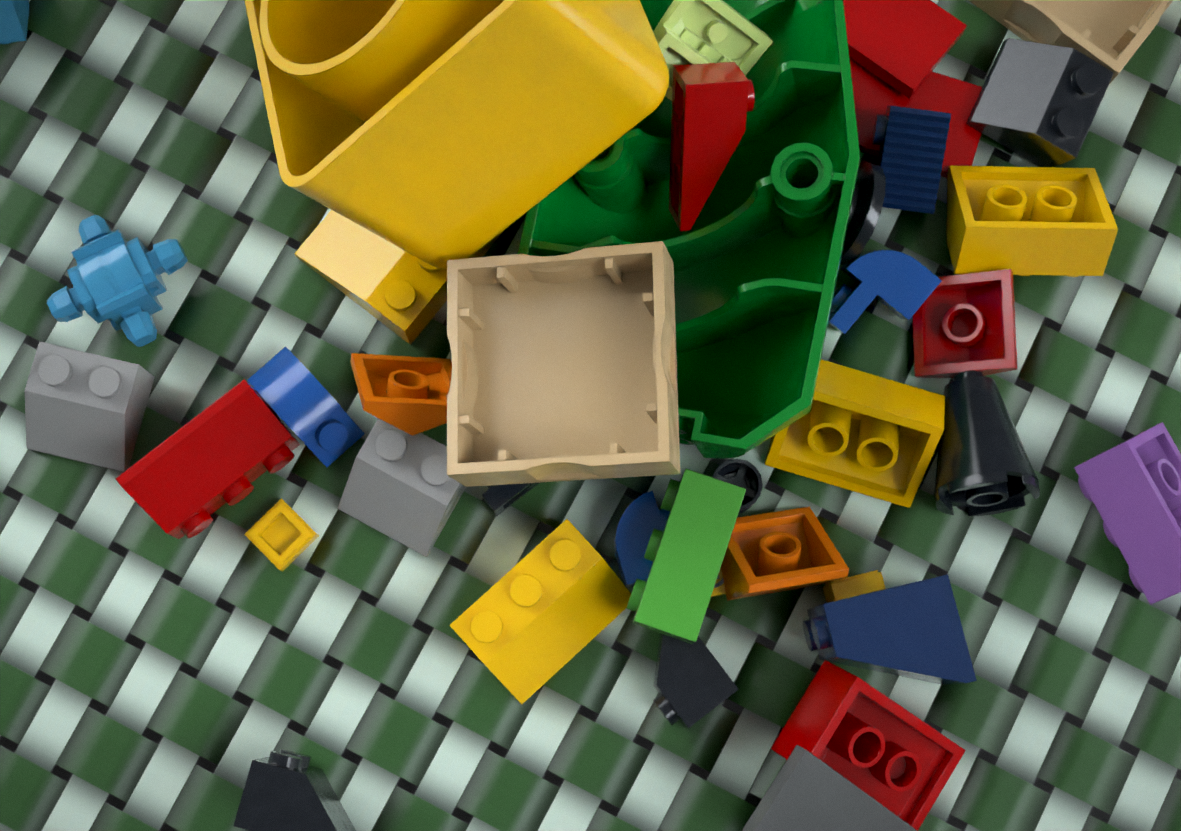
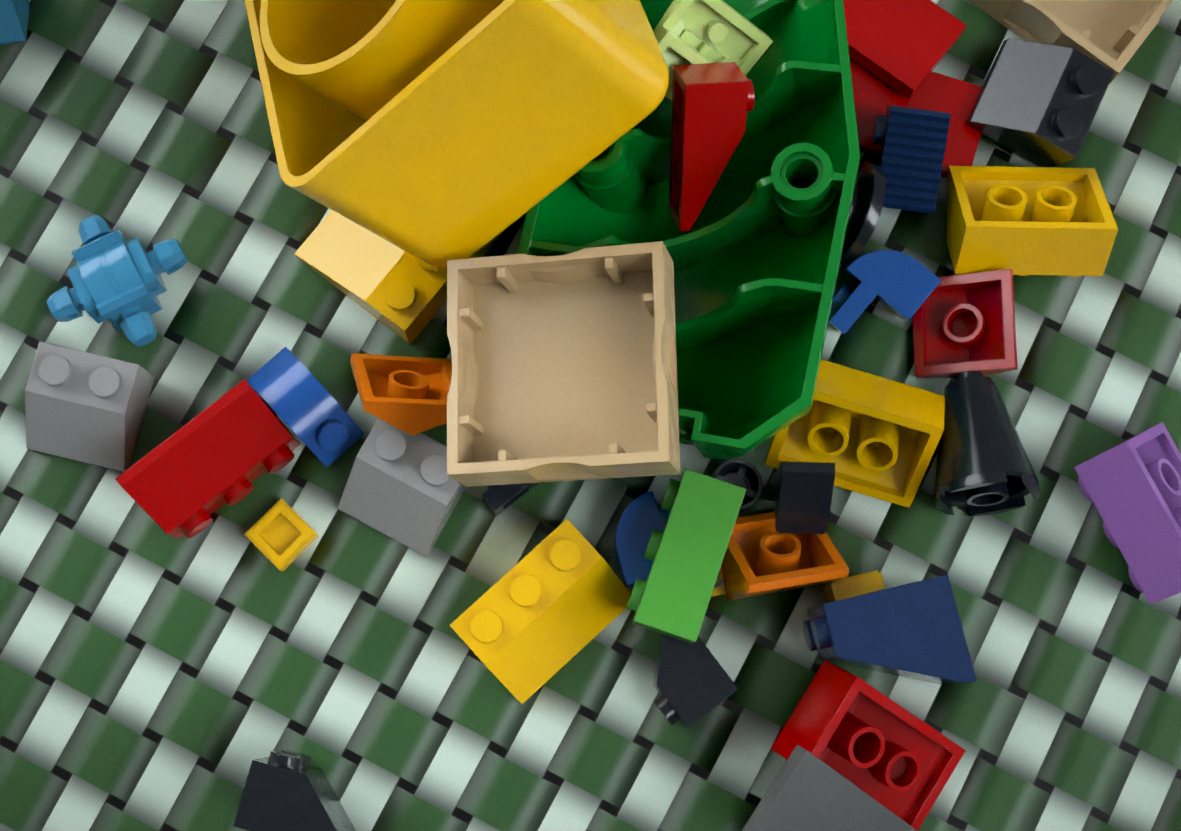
(802, 496): none -> black slope

